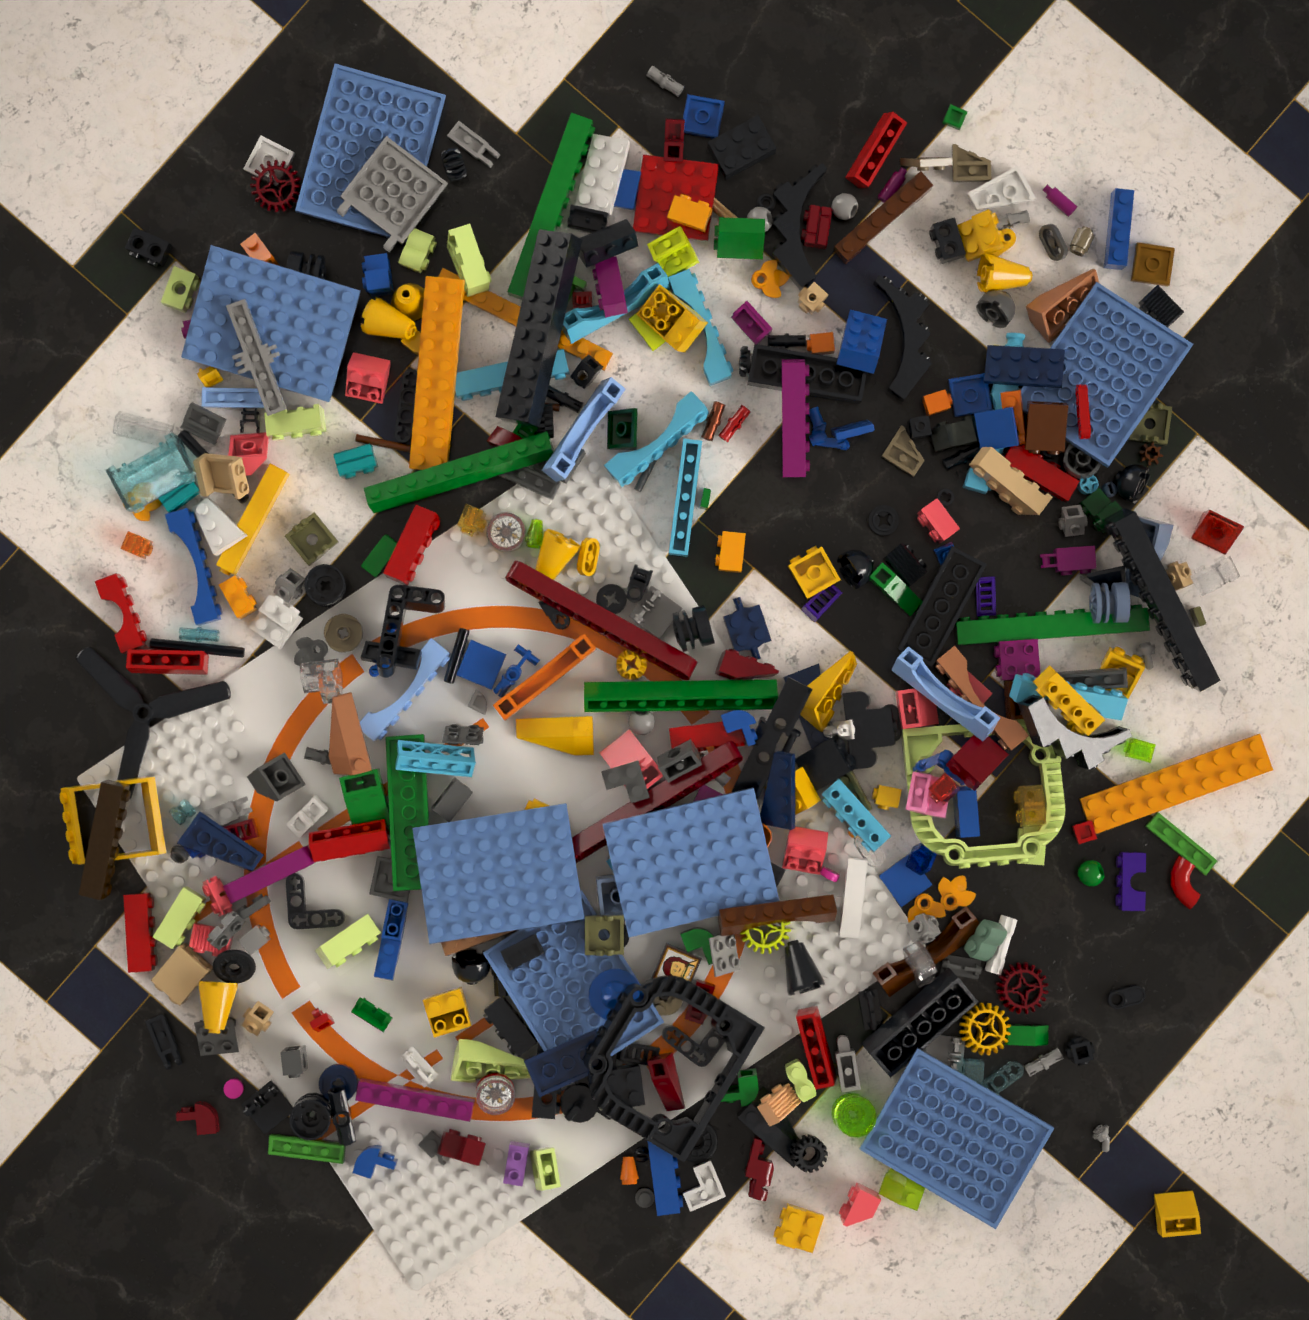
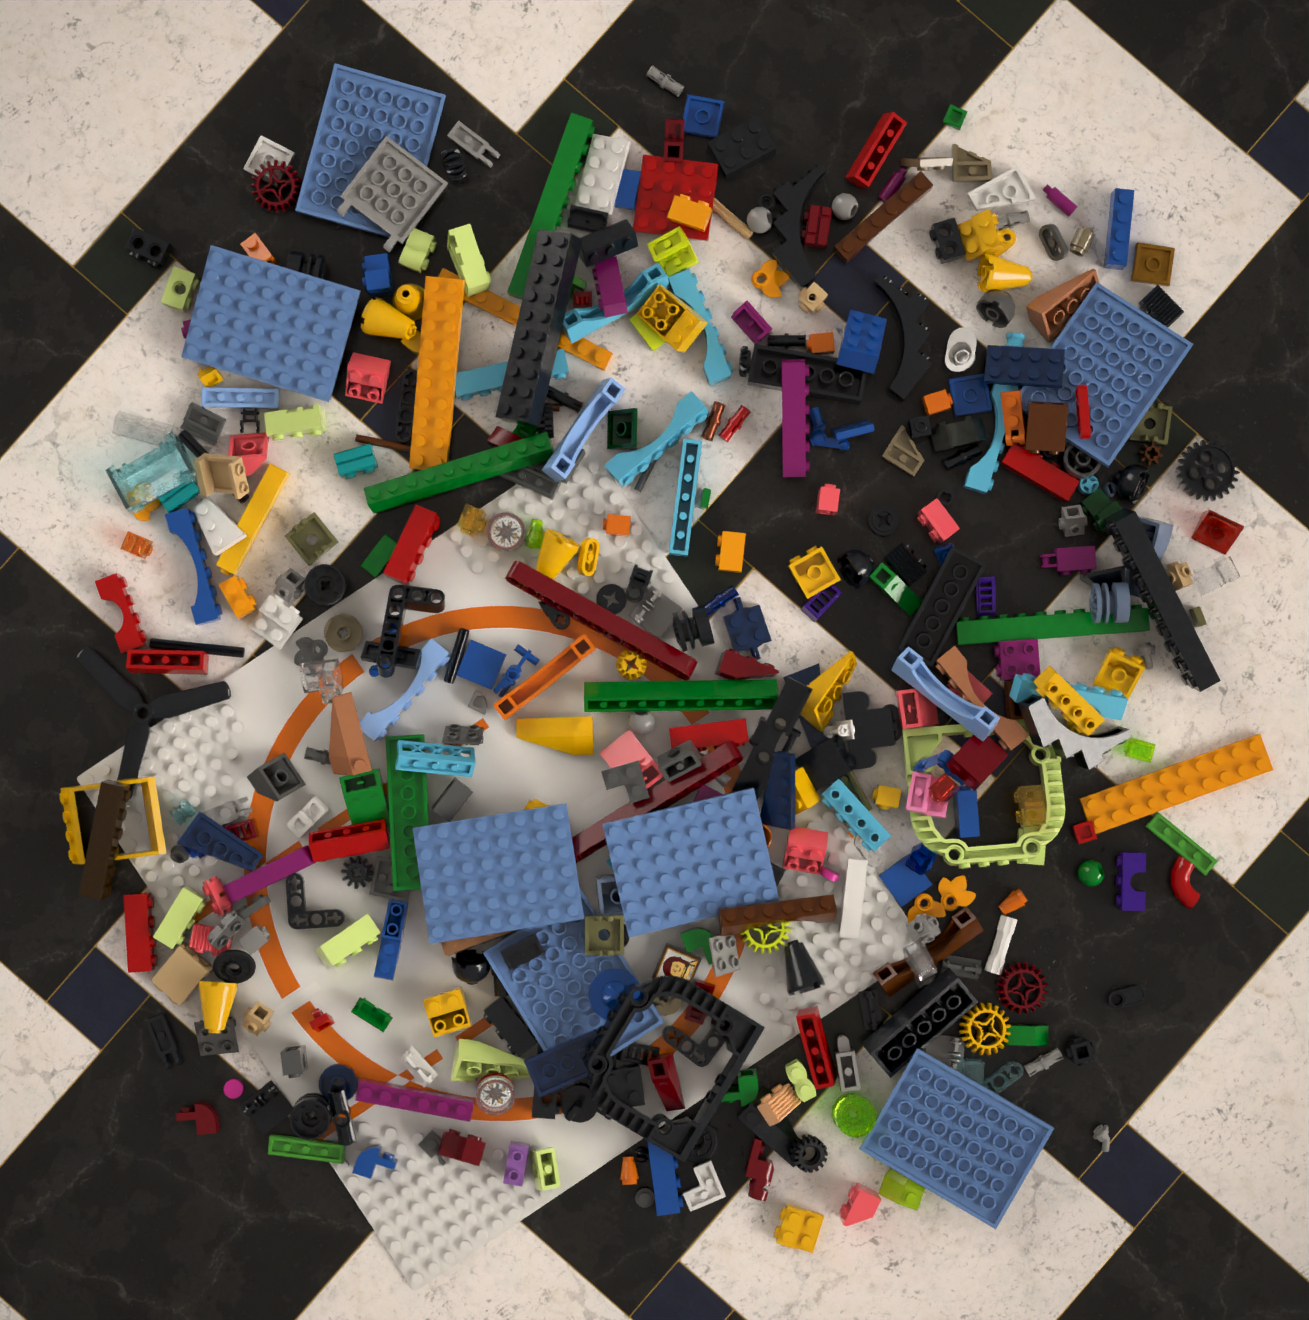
(199, 634): clear light blue pin -> none
(256, 357): light grey hinge -> none
(364, 871): none -> black gear
(591, 367): black brick -> none
(617, 525): none -> orange brick
(720, 600): none -> clear blue pin
(739, 238): green brick -> none
(740, 720): blue brick -> none
(828, 500): none -> coral brick
(961, 350): none -> white piece
(985, 940): sand green brick -> none
(997, 428): blue tile -> none
(1009, 482): tan wedge -> none
(1013, 901): none -> orange cone
(1106, 678): dark grey tile -> none
(1176, 1214): yellow slope -> none
(1199, 485): none -> black gear

